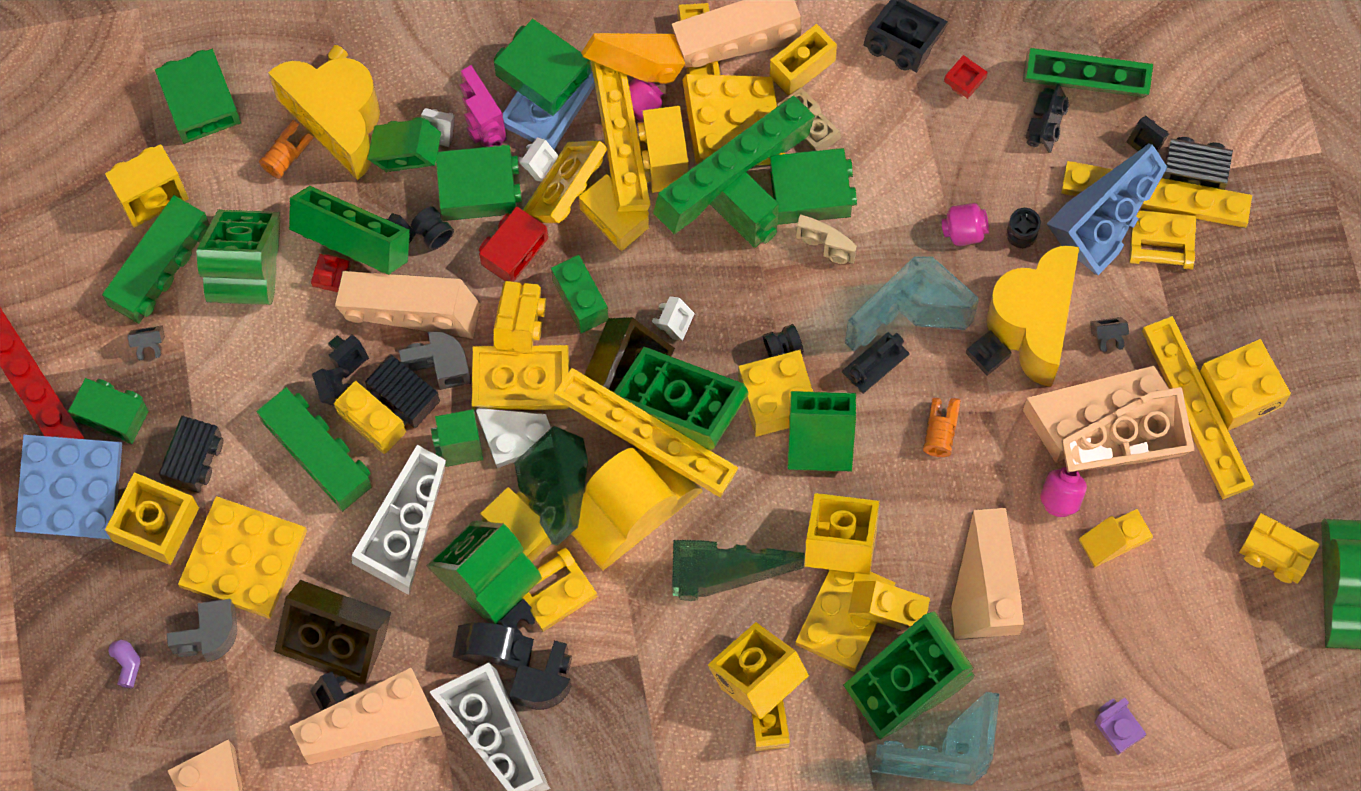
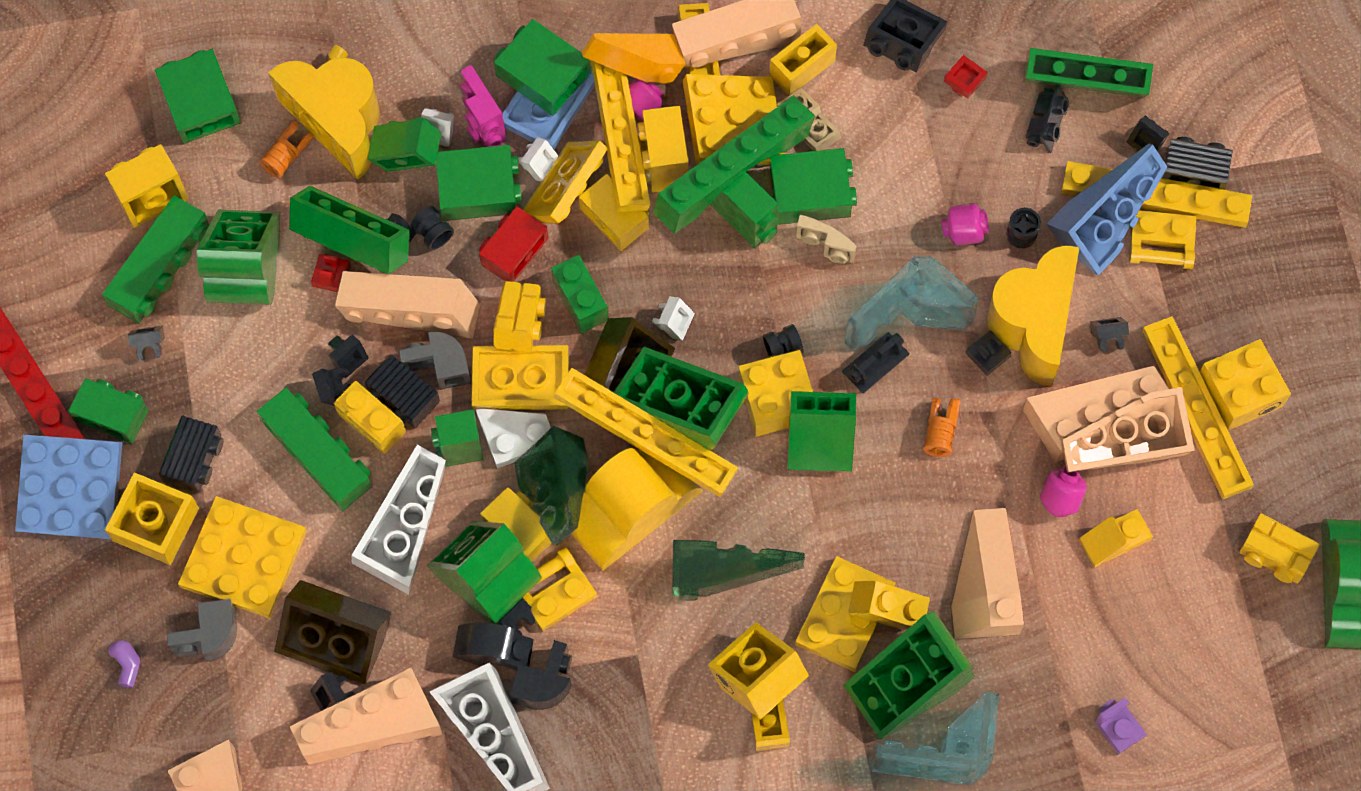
(841, 533): yellow brick -> none

